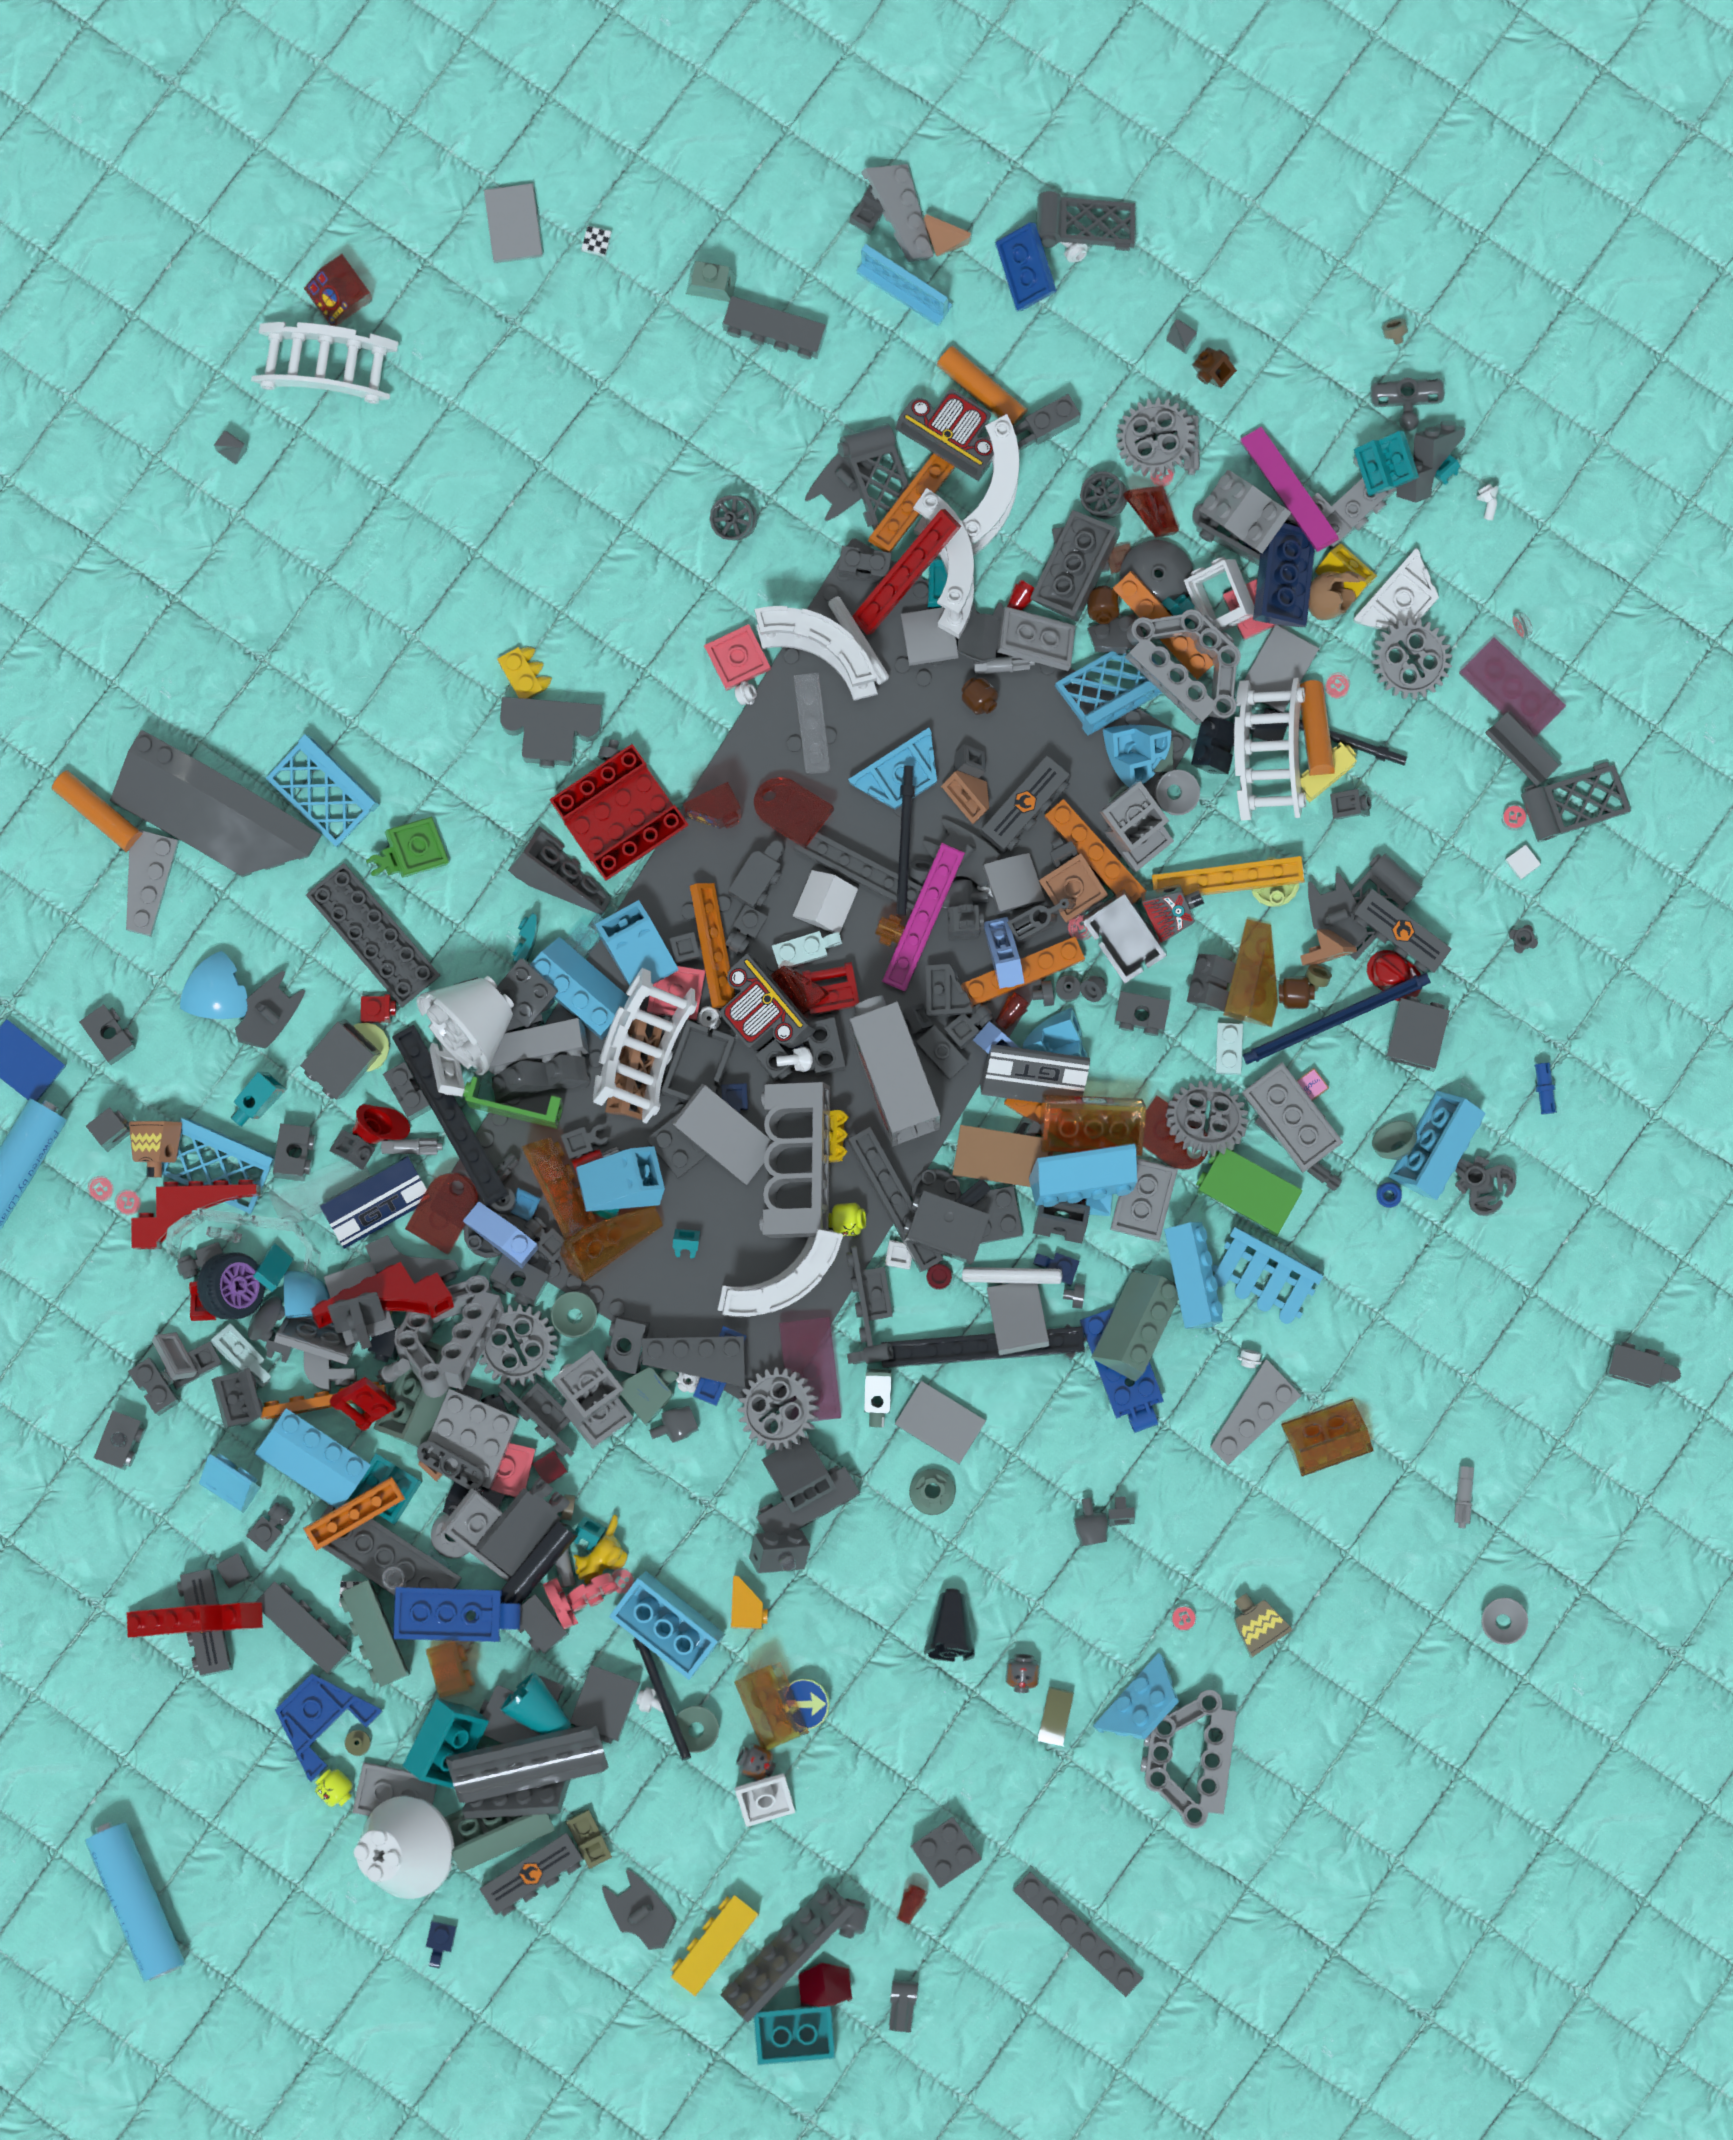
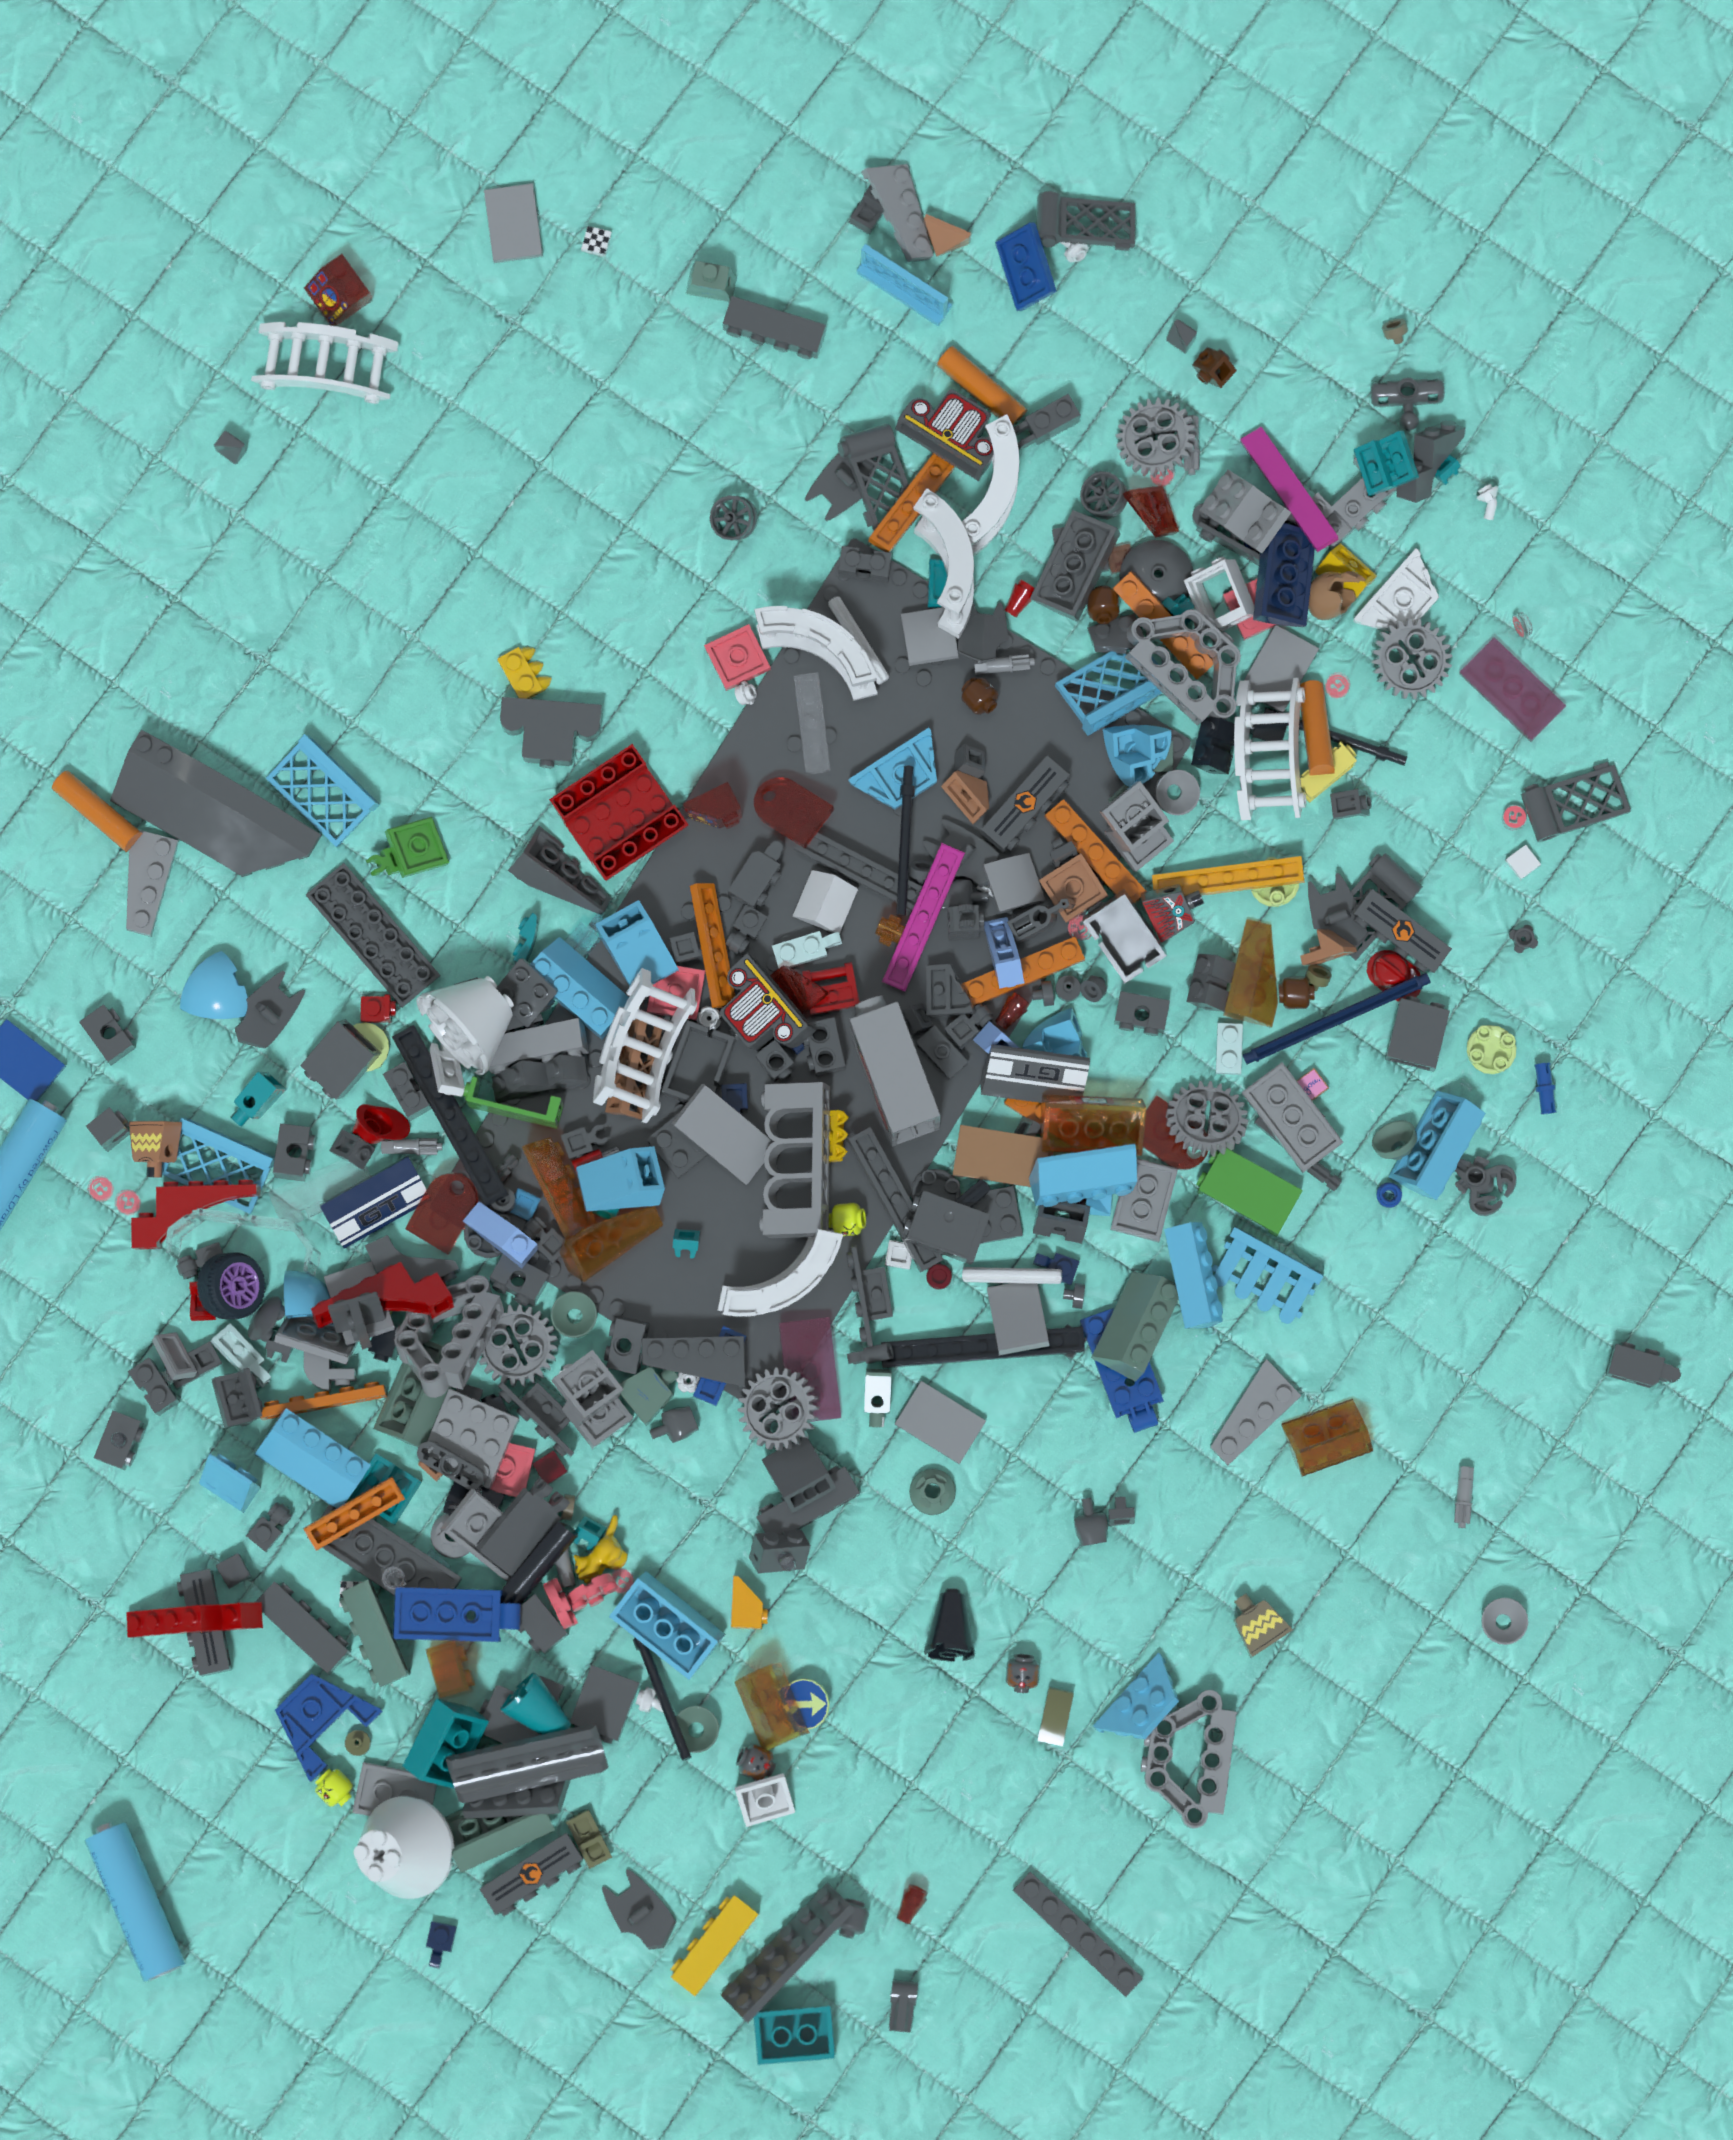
(216, 1232): clear tile -> none
(273, 1267): teal tile -> none
(366, 1396): red plate -> none
(391, 1372): light grey piece -> none
(606, 753): dark grey tile -> none
(801, 1059): white plate -> none
(824, 1985): dark red slope -> none
(906, 571): red plate -> none
(946, 1852): dark grey brick -> none
(1036, 638): light grey tile -> none
(1183, 1618): coral tile -> none
(1249, 1358): white plate -> none
(1491, 1049): none -> yellowish green dish
(1523, 748): dark grey panel -> none

